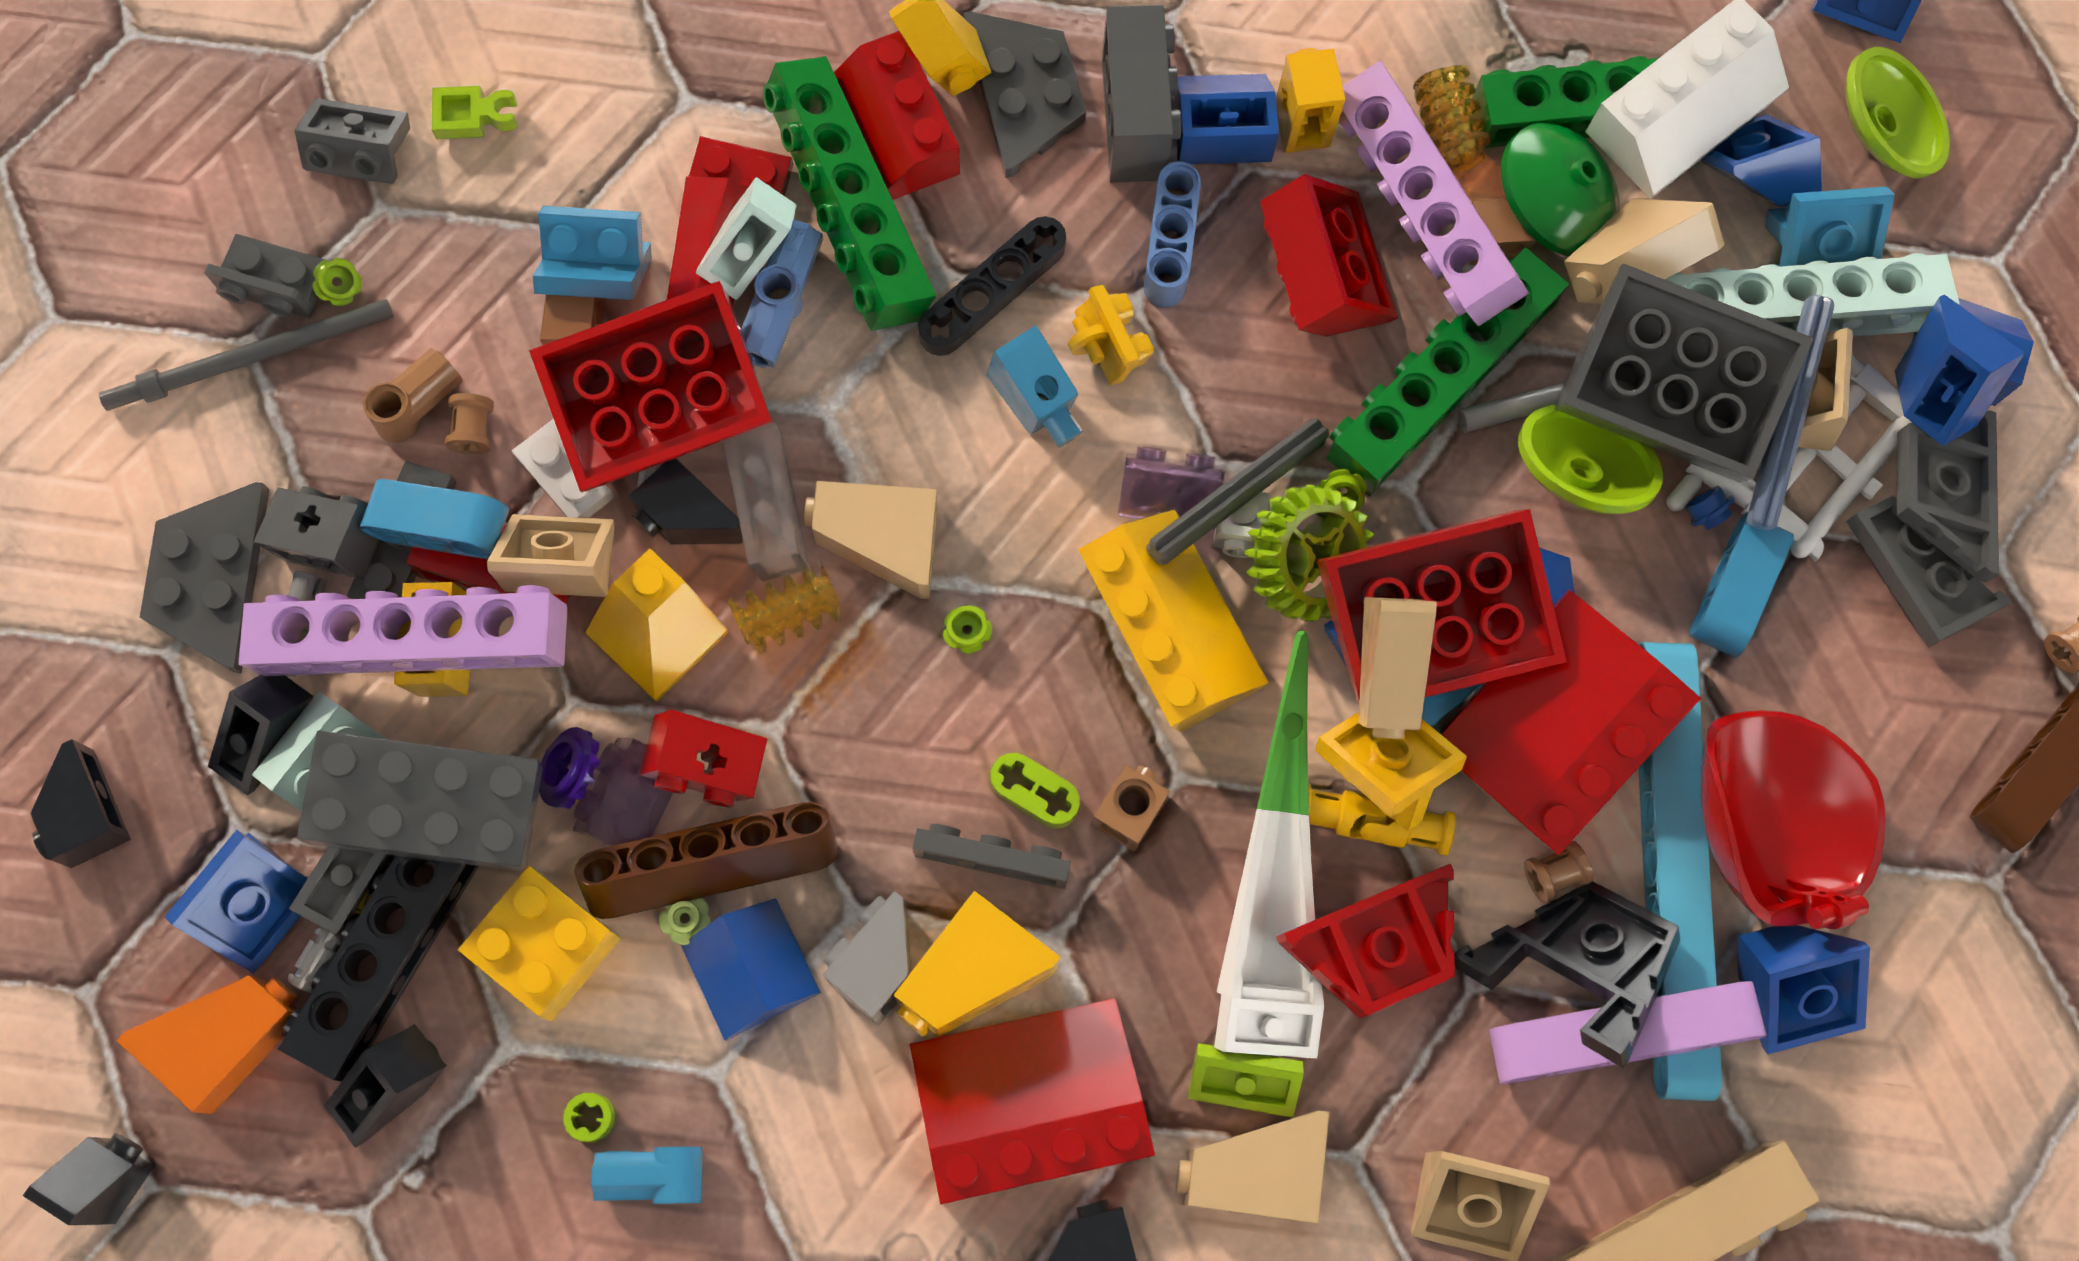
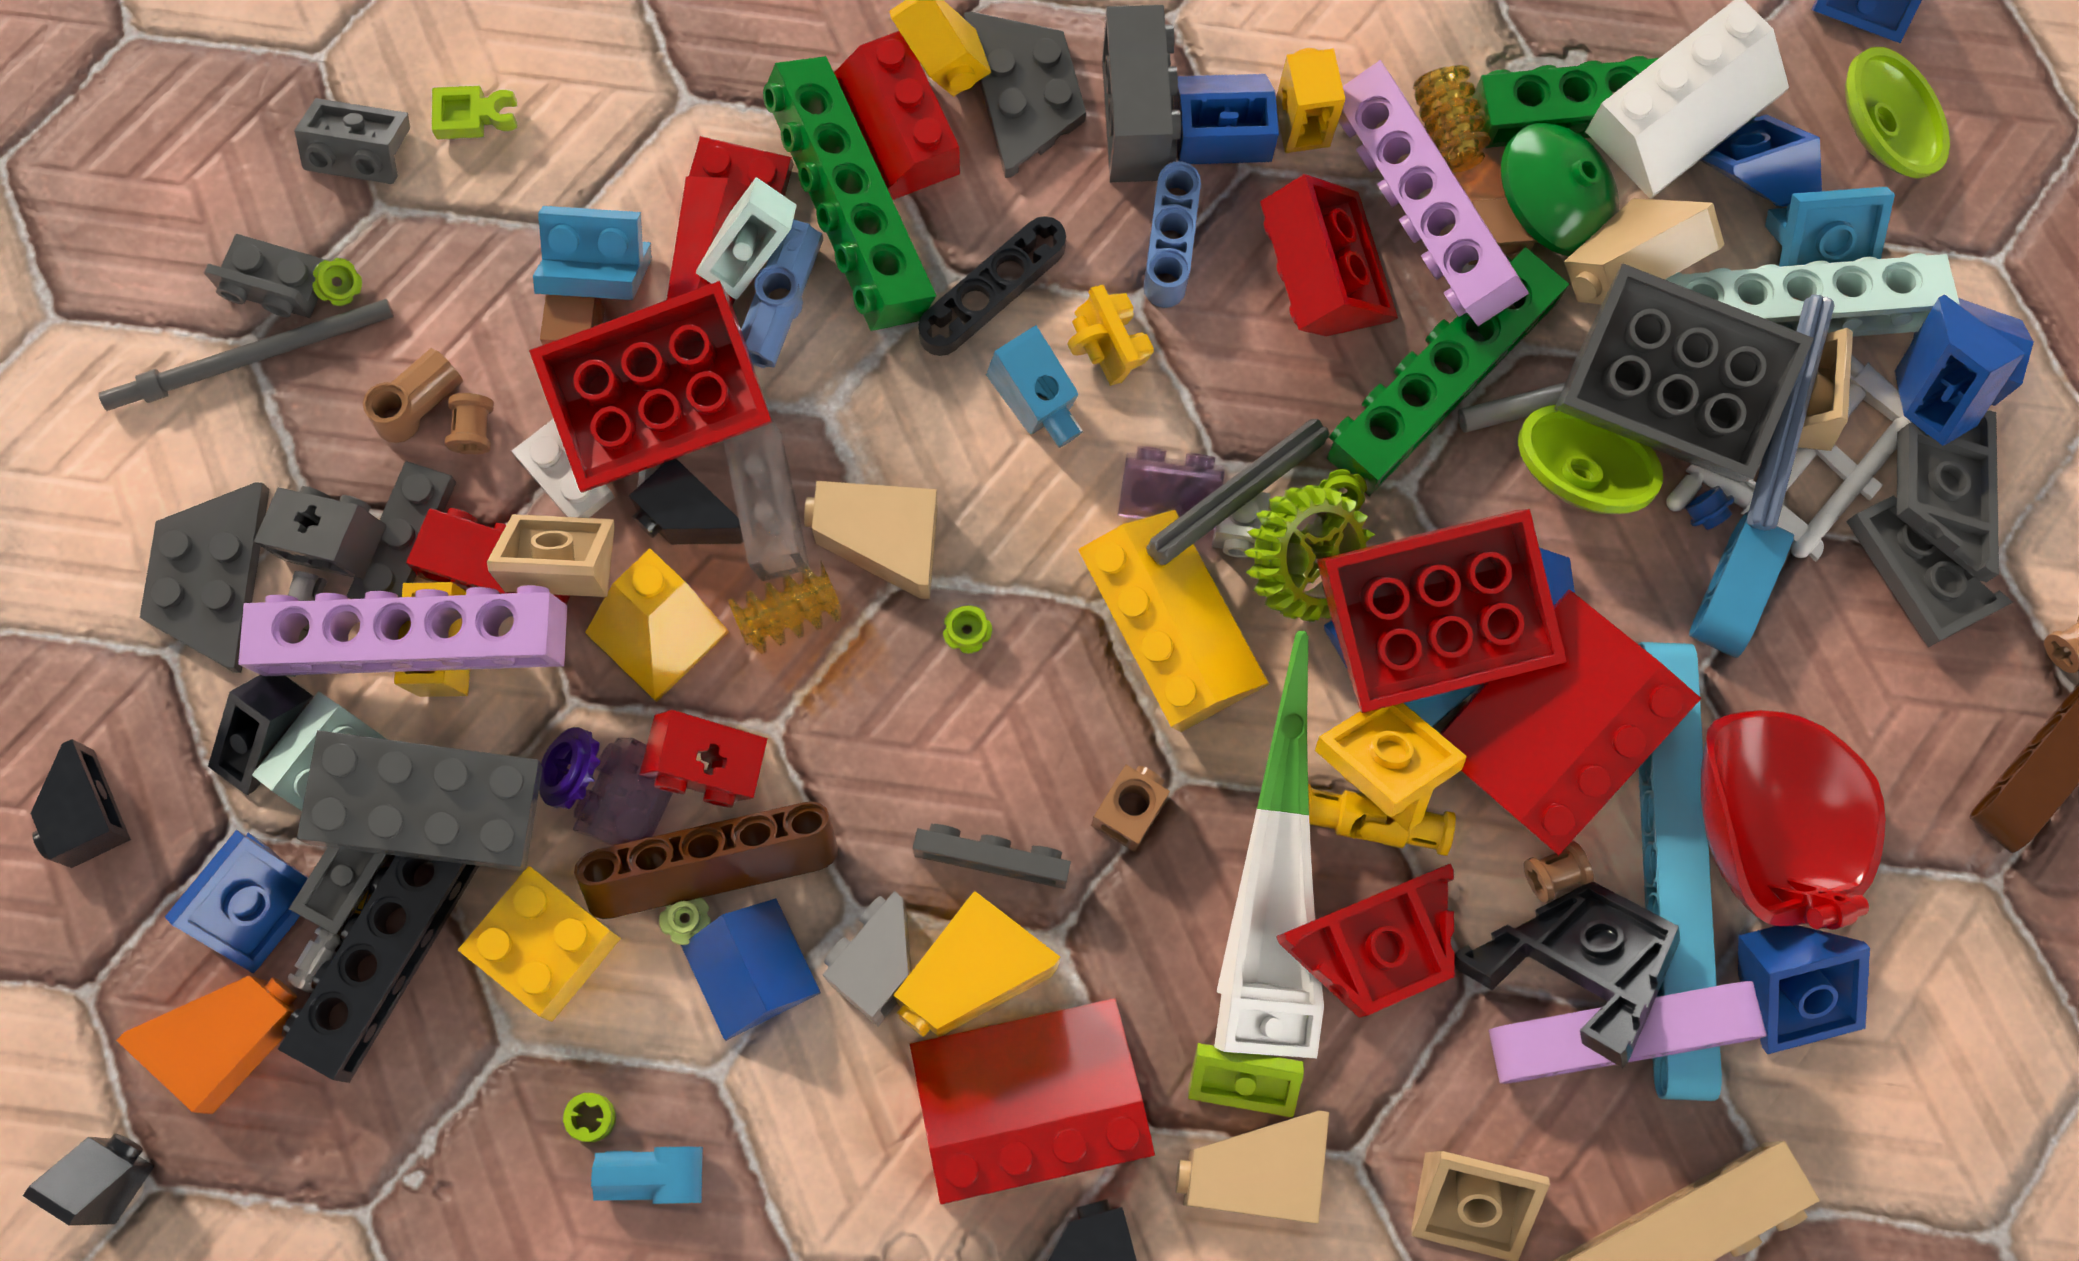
(384, 1083): black slope -> none
(434, 518): dark azure beam -> none
(1040, 779): lime beam -> none
(1395, 664): tan slope -> none

